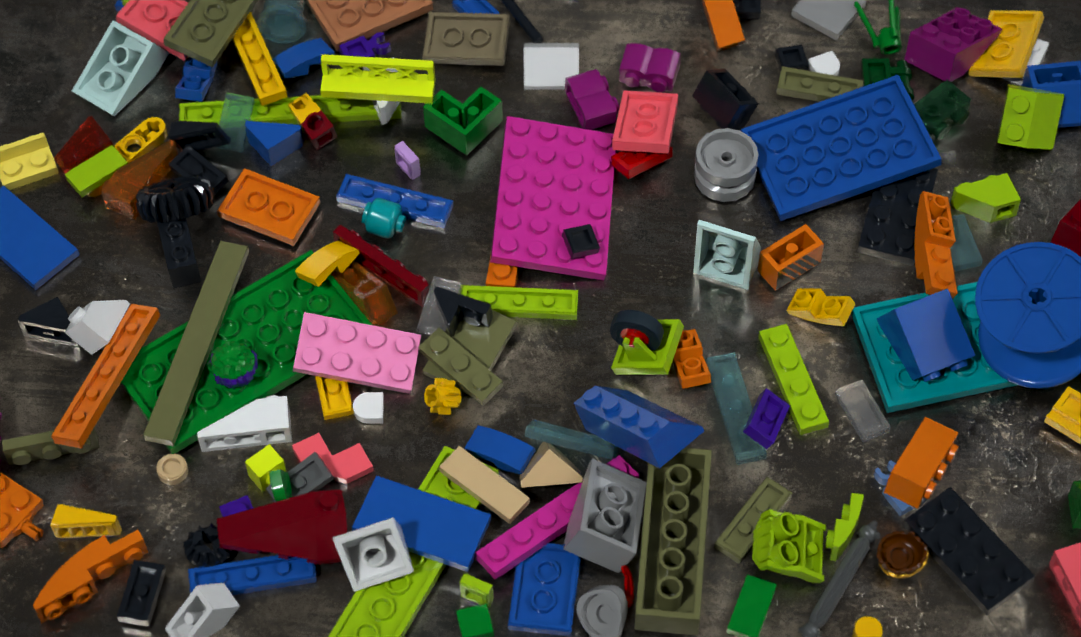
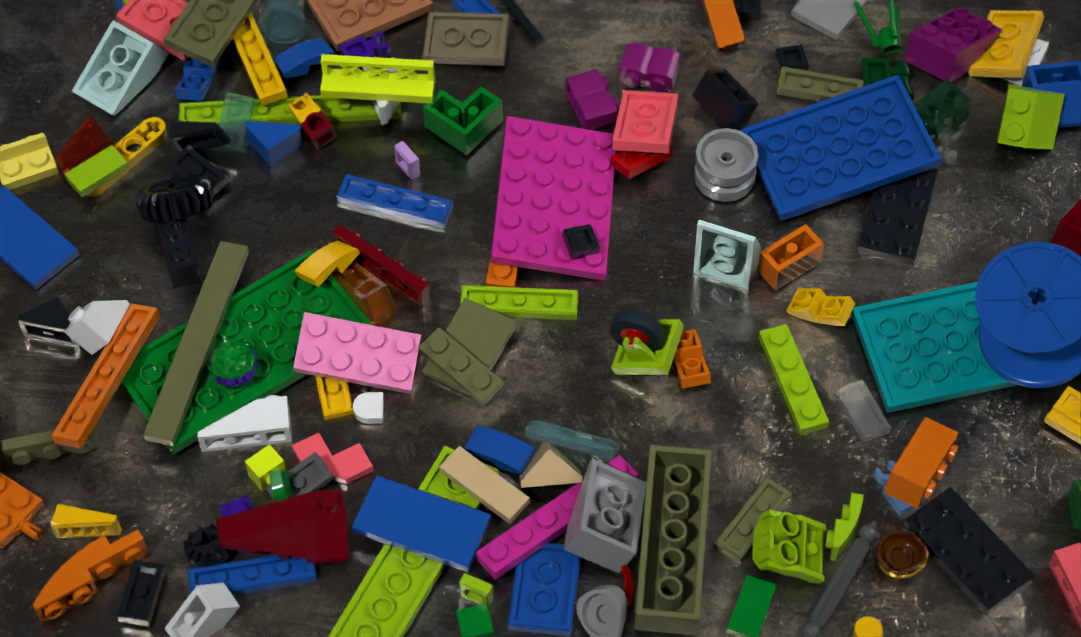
(121, 189): clear orange slope -> none
(172, 469): tan tile -> none
(269, 207): orange plate -> none
(374, 554): white slope -> none
(383, 218): teal head -> none
(431, 315): clear tile -> none
(442, 396): yellow gear -> none
(458, 307): black slope -> none
(549, 64): white slope -> none
(635, 424): blue slope -> none
(734, 406): clear light blue tile -> none
(766, 418): dark purple plate -> none
(825, 63): white tile -> none
(928, 336): blue slope -> none
(933, 242): orange slope -> none
(964, 250): clear light blue tile -> none
(987, 198): lime slope -> none

